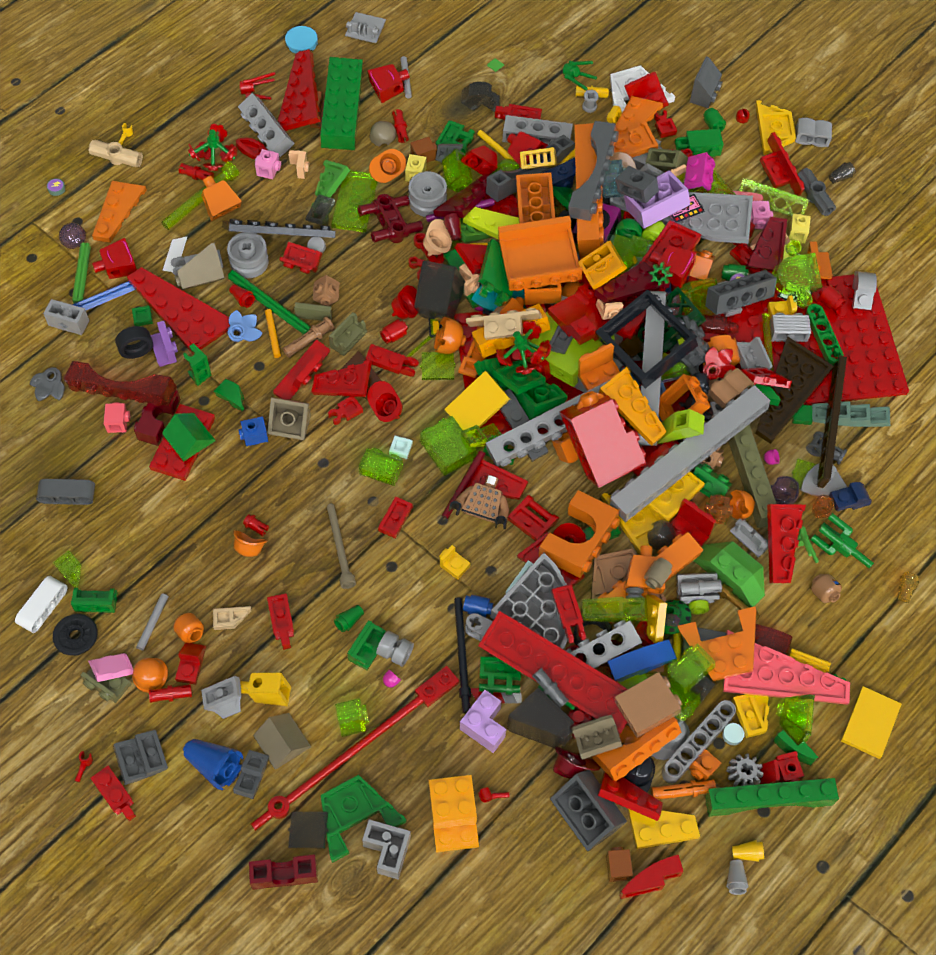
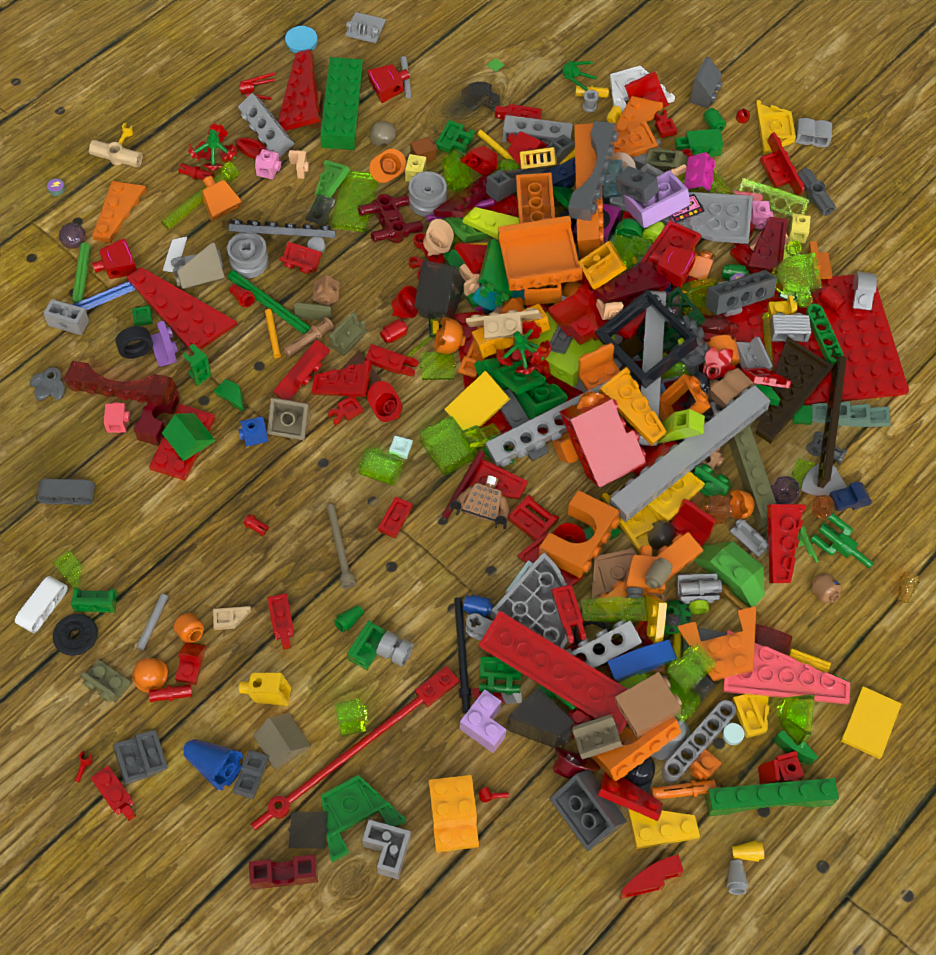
(111, 667): bright pink piece -> none
(223, 697): light grey slope -> none
(245, 326): medium blue plate -> none
(246, 545): orange helmet -> none
(390, 679): dark pink hinge -> none
(400, 126): red pin -> none
(445, 149): dark grey piece -> none
(453, 226): dark red cone -> none
(453, 562): yellow bracket -> none
(550, 687): dark grey pin -> none
(619, 864): dark orange brick -> none
(657, 277): green gear -> none
(747, 765): light grey gear -> none
(772, 457): dark pink hinge -> none
(842, 173): clear smoke cone -> none

